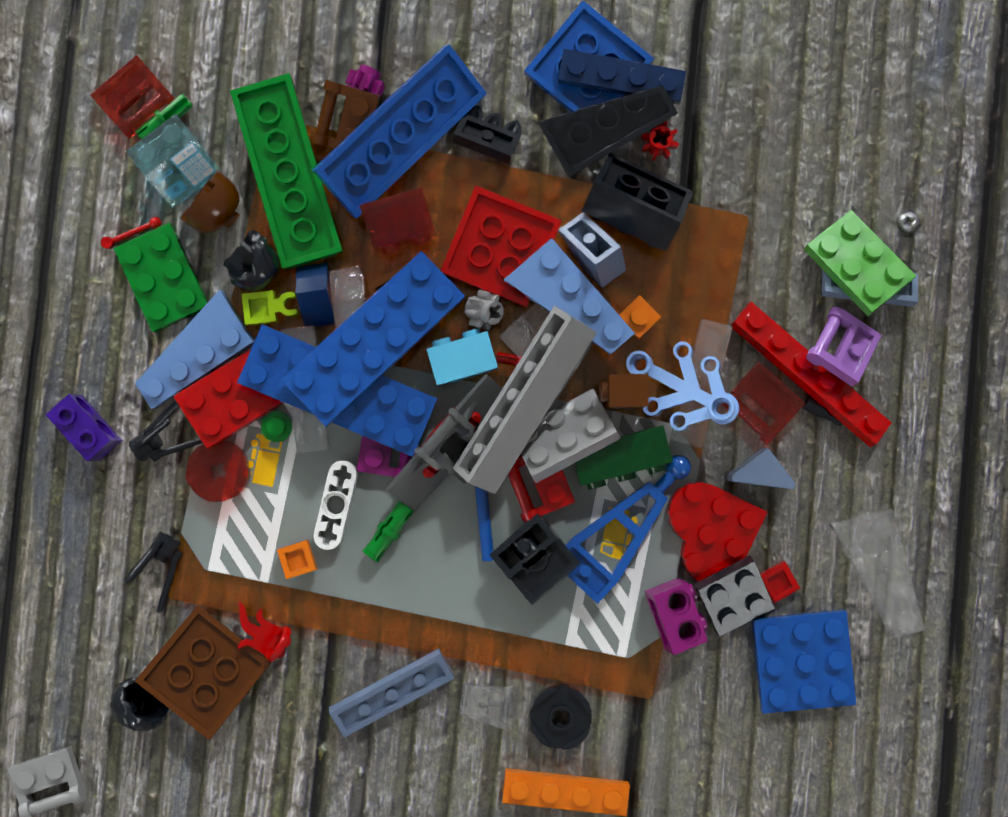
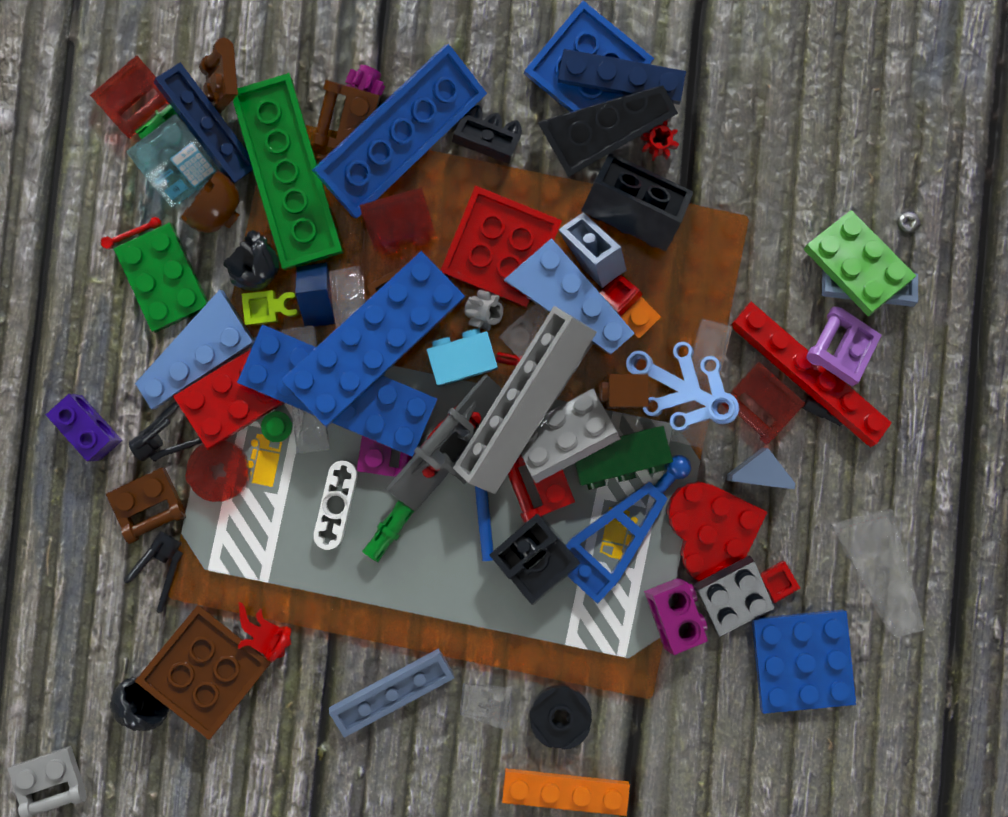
(142, 495): none -> reddish brown plate
(204, 122): none -> dark blue plate
(220, 79): none -> reddish brown plate
(297, 559): orange plate -> none
(621, 294): none -> red tile

